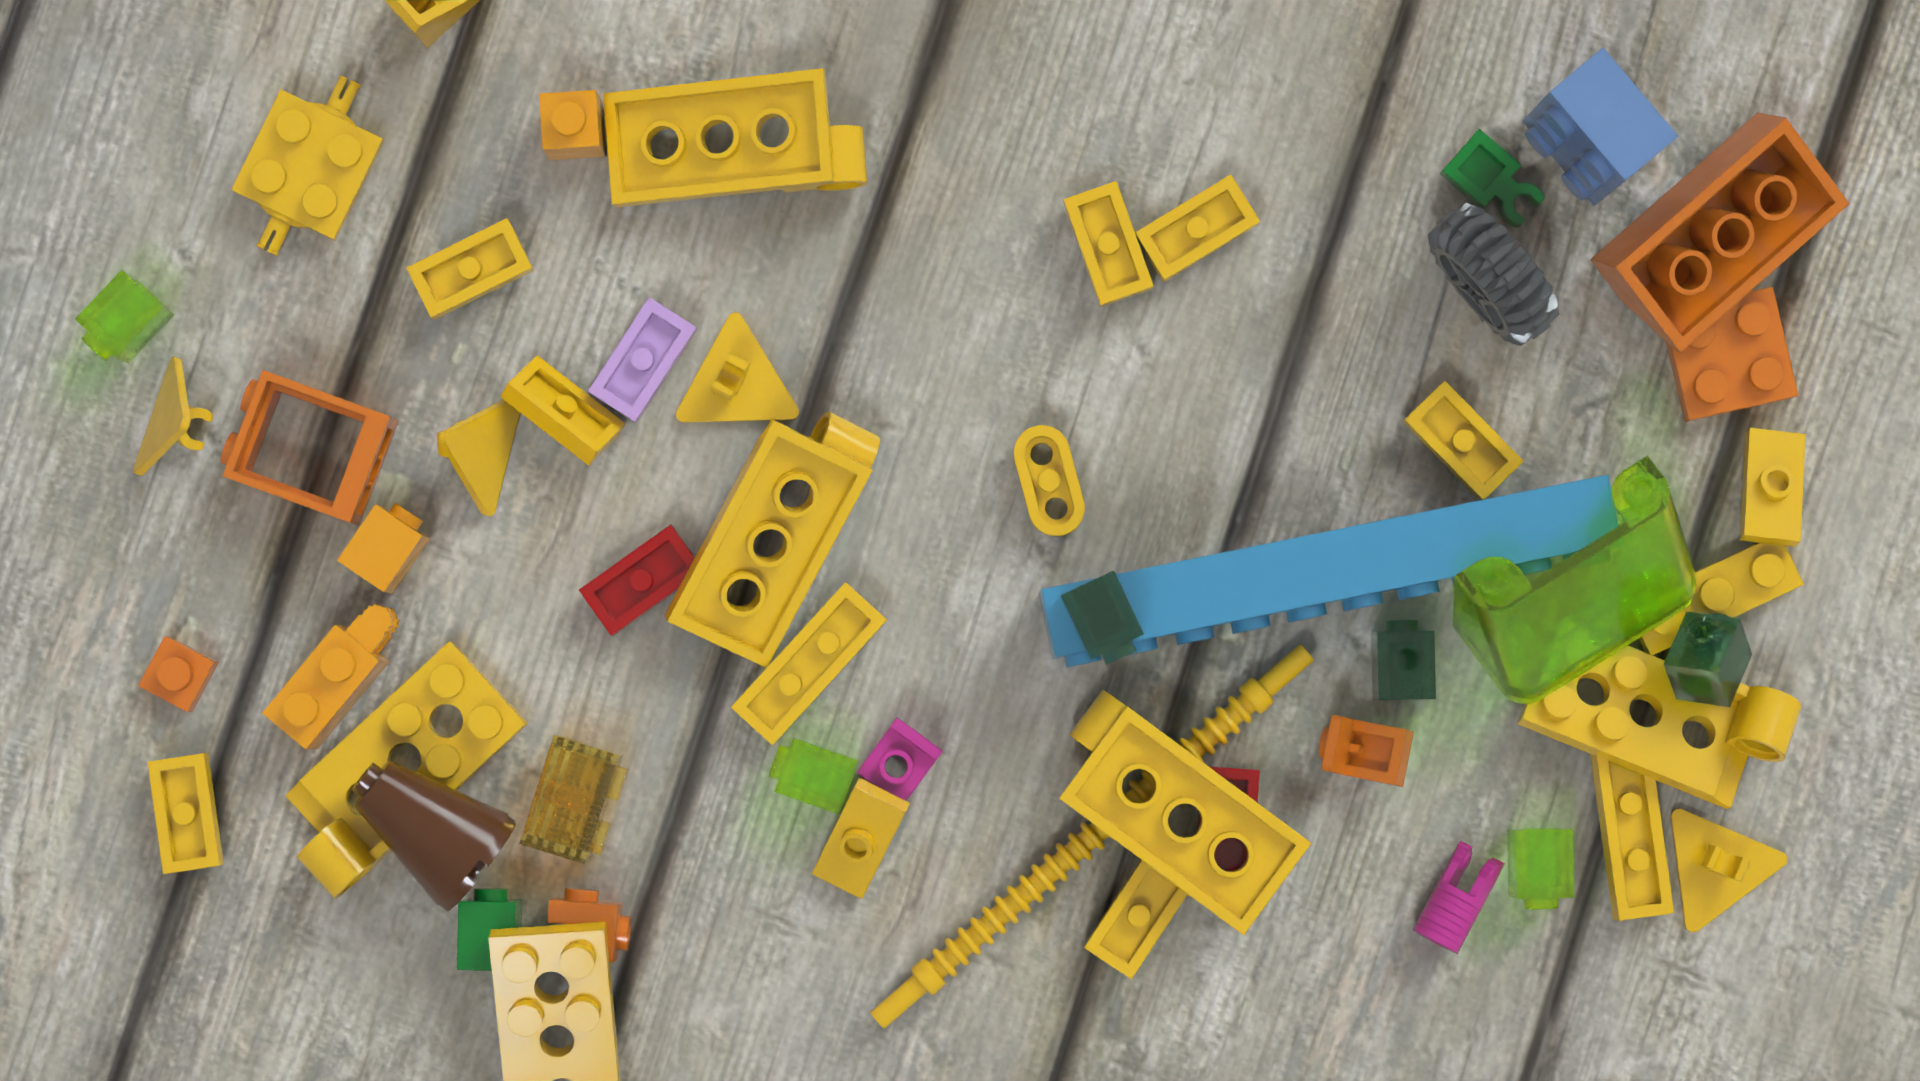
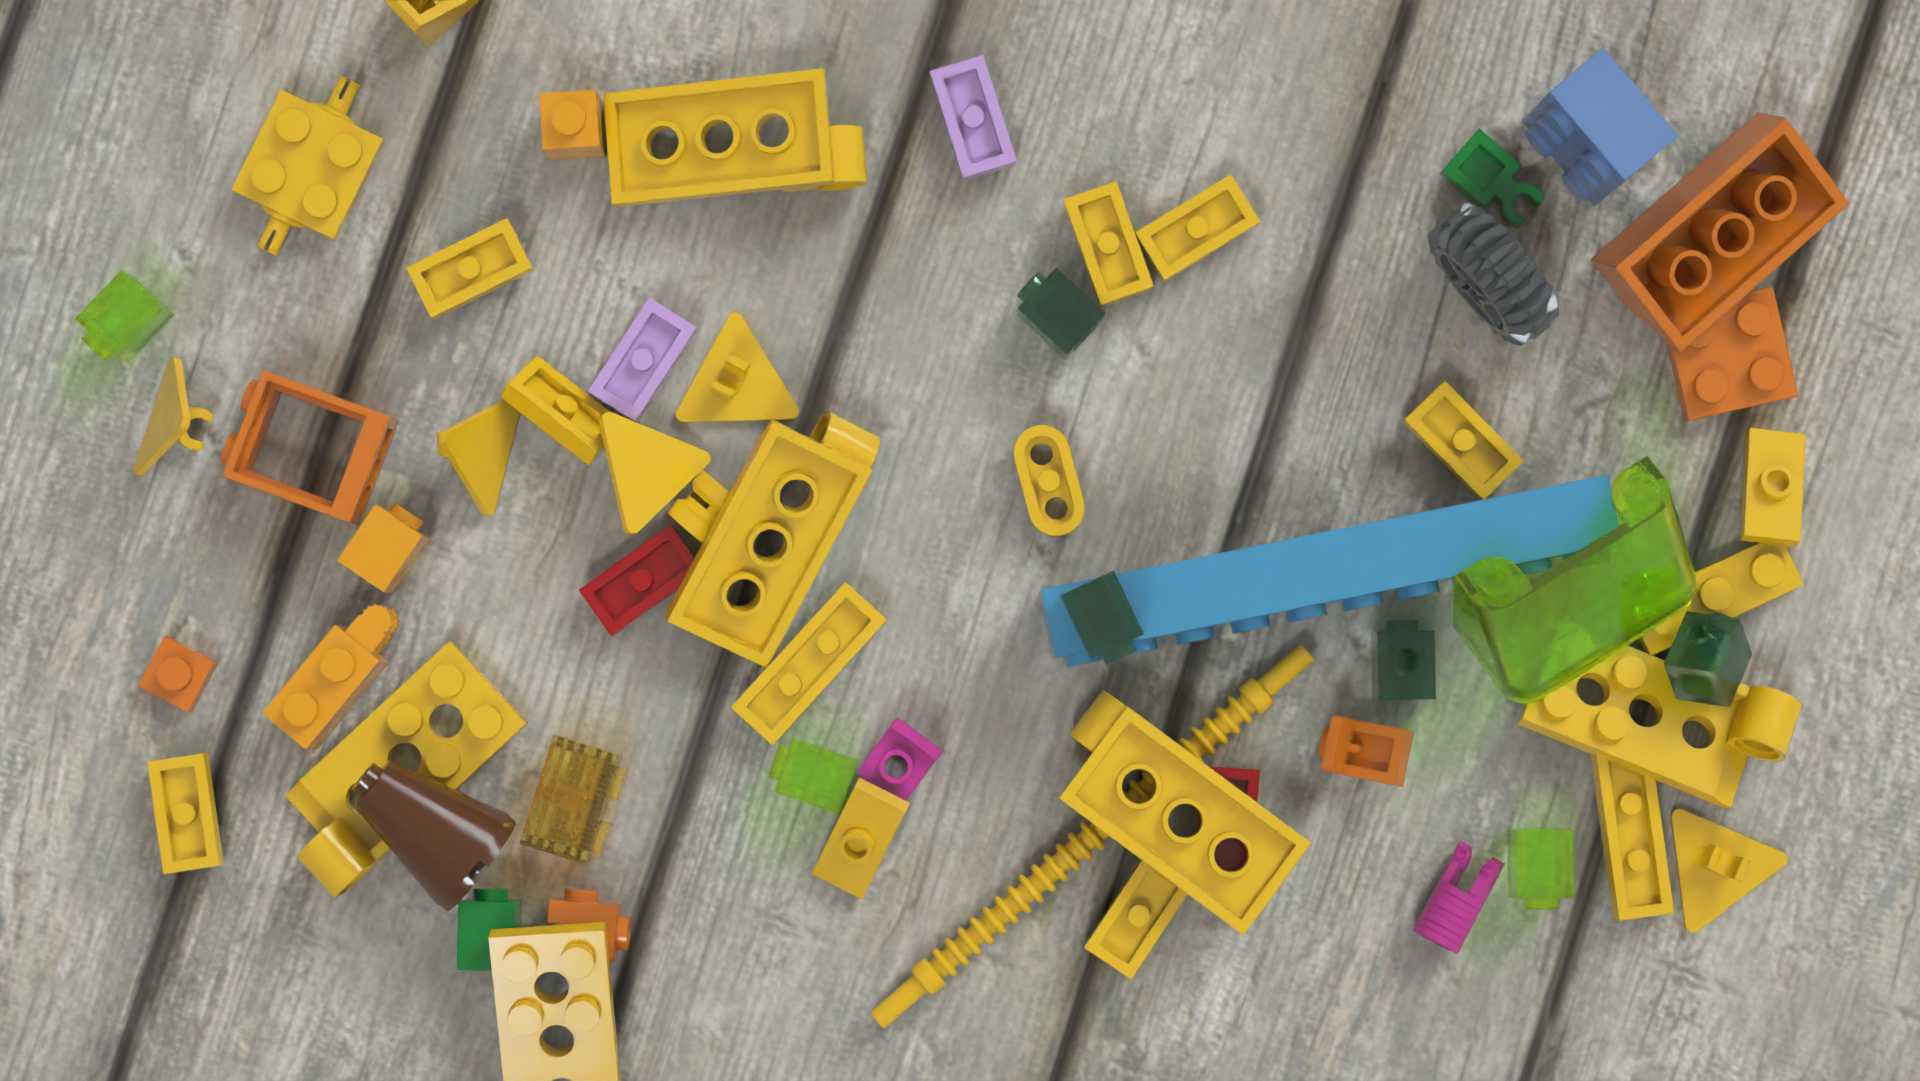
(646, 468): none -> yellow piece
(692, 510): none -> yellow wheel
(973, 117): none -> lavender plate
(1058, 311): none -> clear green brick

